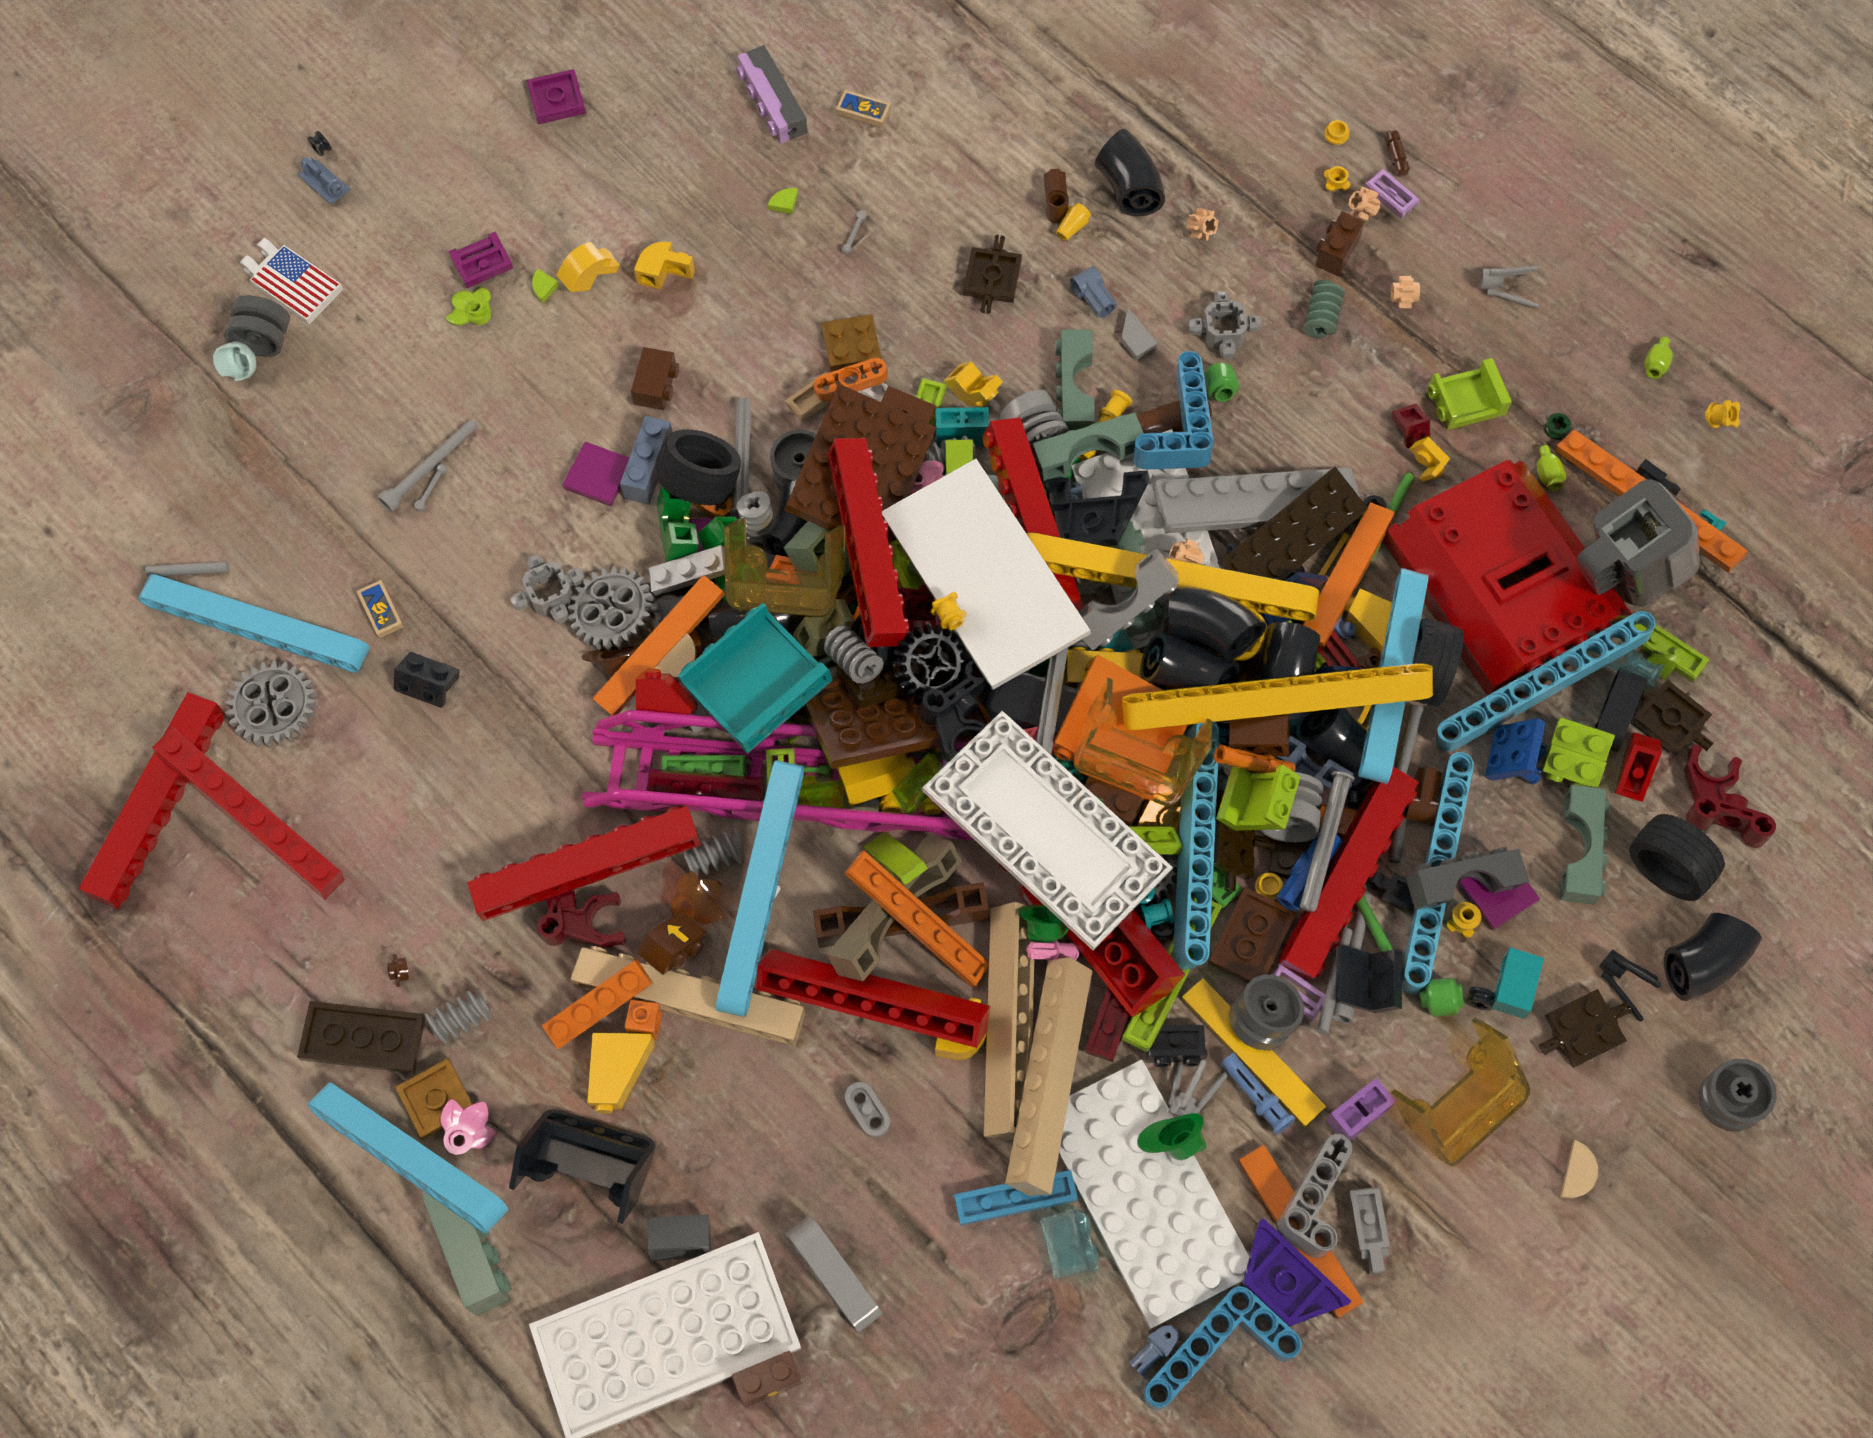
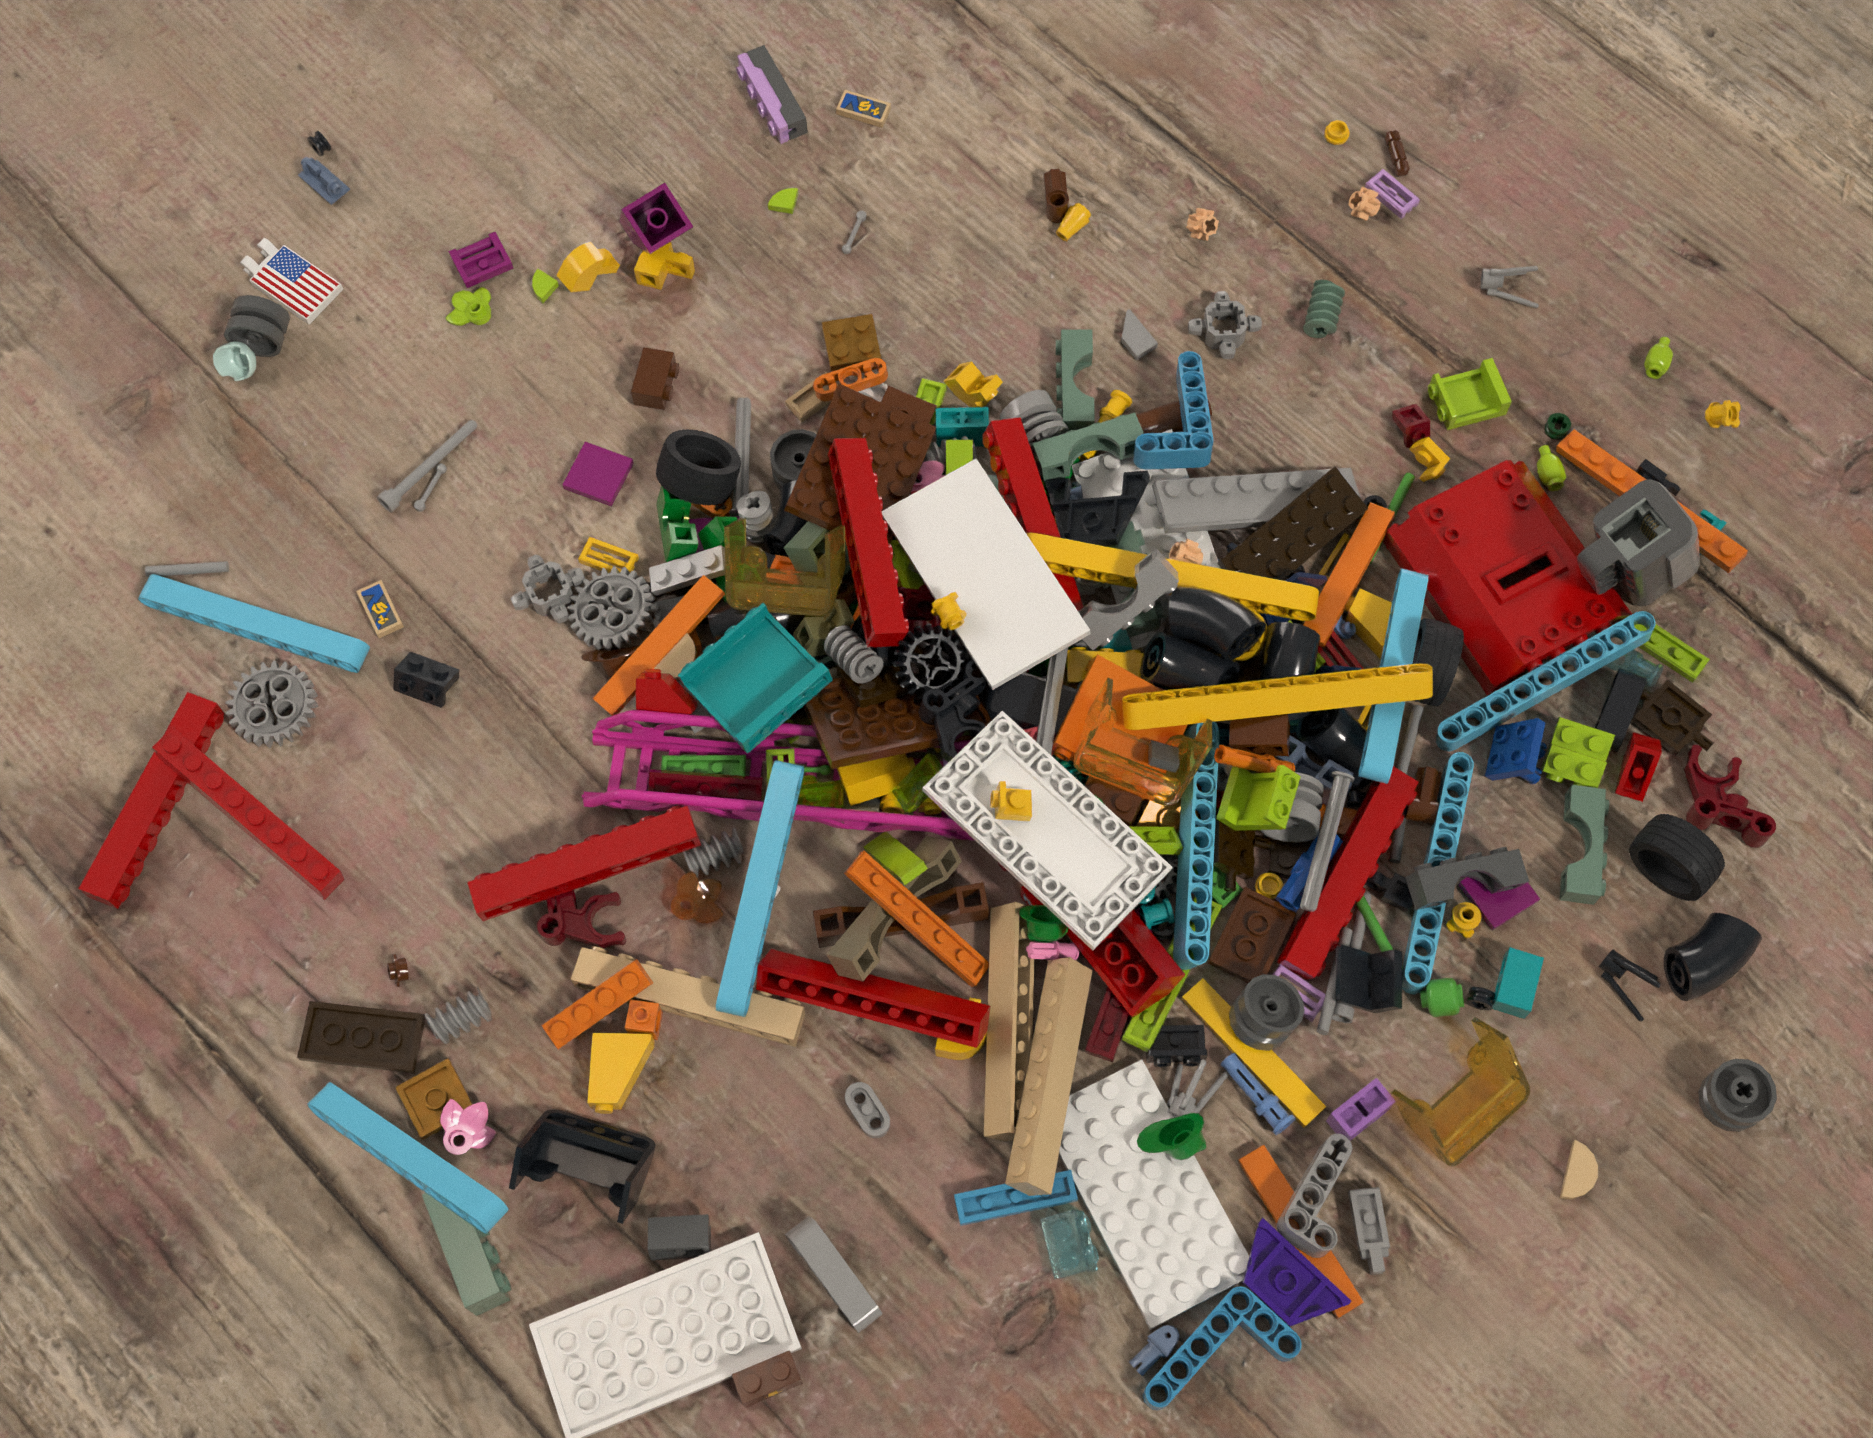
(556, 96): magenta tile -> none
(592, 542): none -> yellow tile
(640, 473): sand blue arch -> none
(654, 219): none -> magenta slope
(672, 943): reddish brown brick -> none
(992, 274): dark brown plate -> none
(1011, 803): none -> yellow bracket
(1091, 287): sand blue piece -> none
(1131, 175): black brick -> none
(1163, 756): none -> dark grey tile
(1221, 382): bright green head -> none
(1336, 173): yellow plate -> none
(1339, 244): reddish brown brick -> none
(1372, 656): reddish brown plate -> none
(1405, 292): light nougat gear -> none
(1585, 1028): dark brown plate -> none
(1669, 661): lime tile -> none

